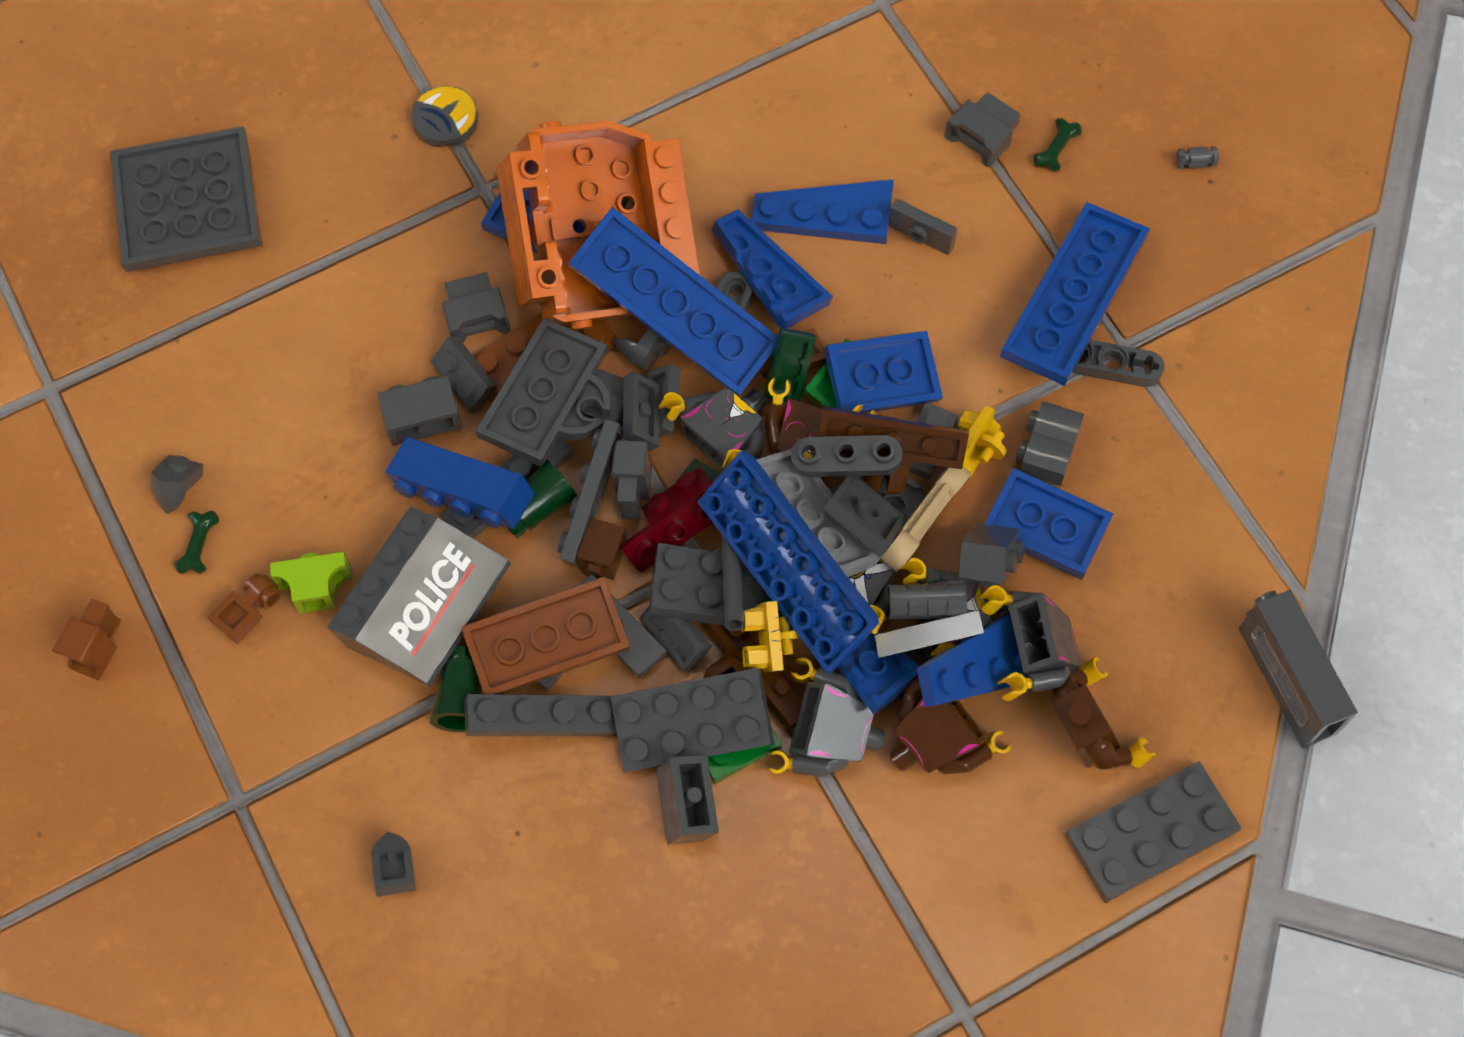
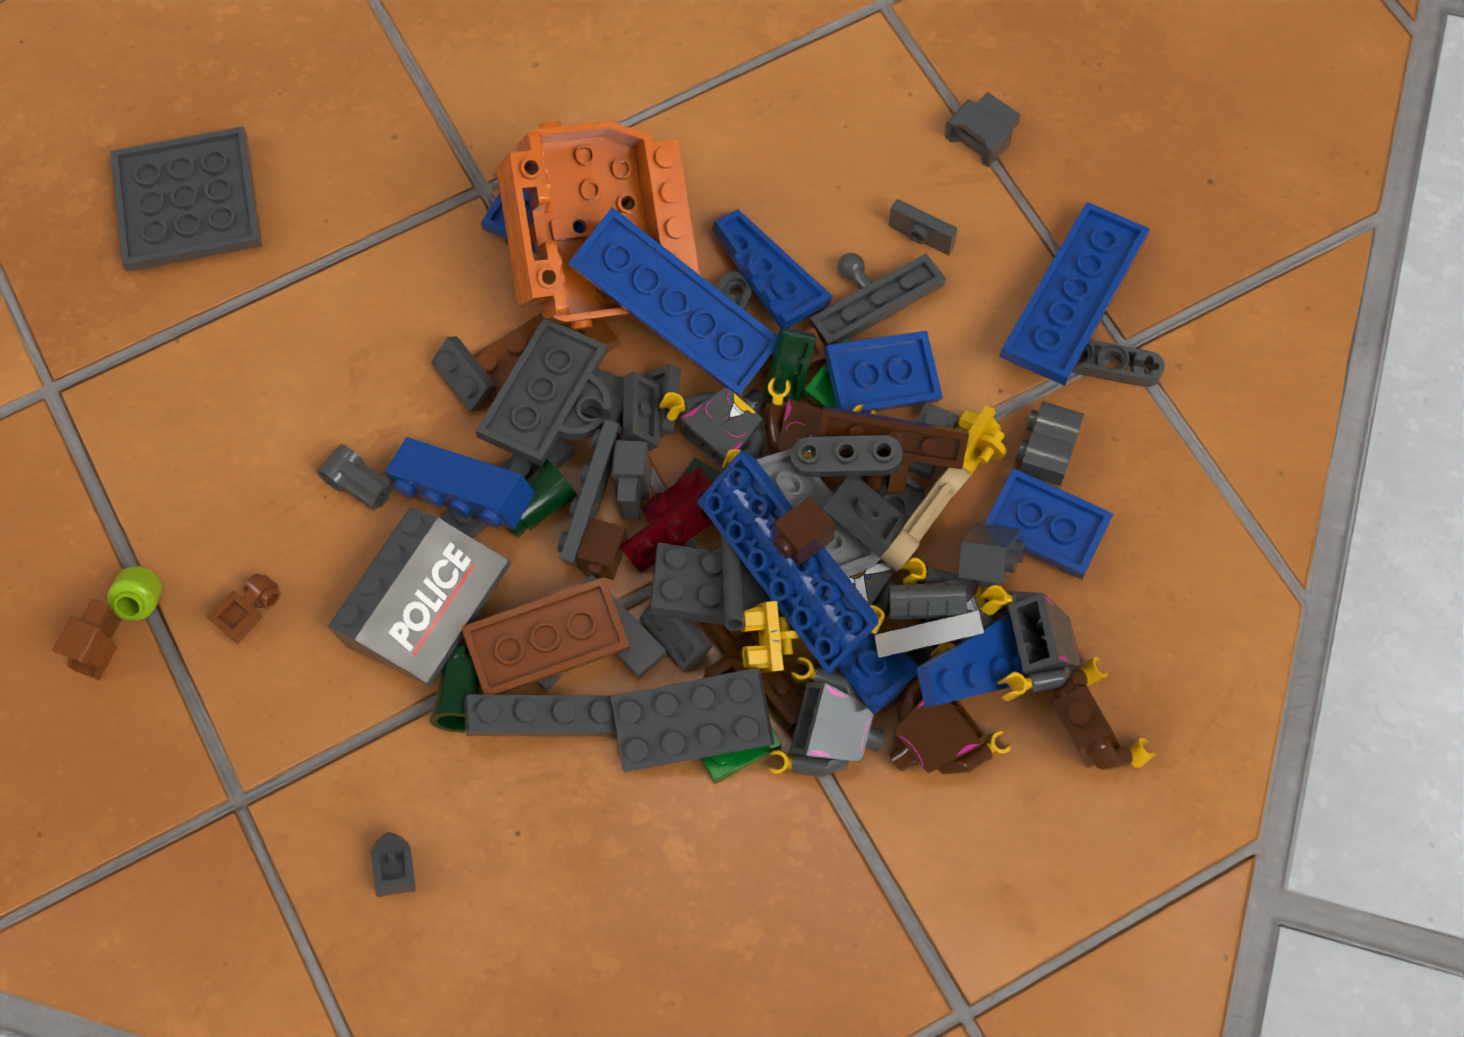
(135, 593): none -> lime head
(173, 479): dark grey plate -> none
(192, 556): dark green piece -> none
(312, 579): lime brick -> none
(348, 472): none -> dark grey piece
(420, 409): dark grey brick -> none
(444, 116): tile -> none
(474, 307): dark grey piece -> none
(645, 352): dark grey plate -> none
(687, 799): dark grey brick -> none
(803, 531): none -> reddish brown brick
(834, 211): blue wing -> none
(874, 300): none -> dark grey plate
(1050, 155): dark green piece -> none
(1152, 831): dark grey plate -> none
(1197, 157): dark grey piece -> none
(1296, 668): dark grey piece -> none

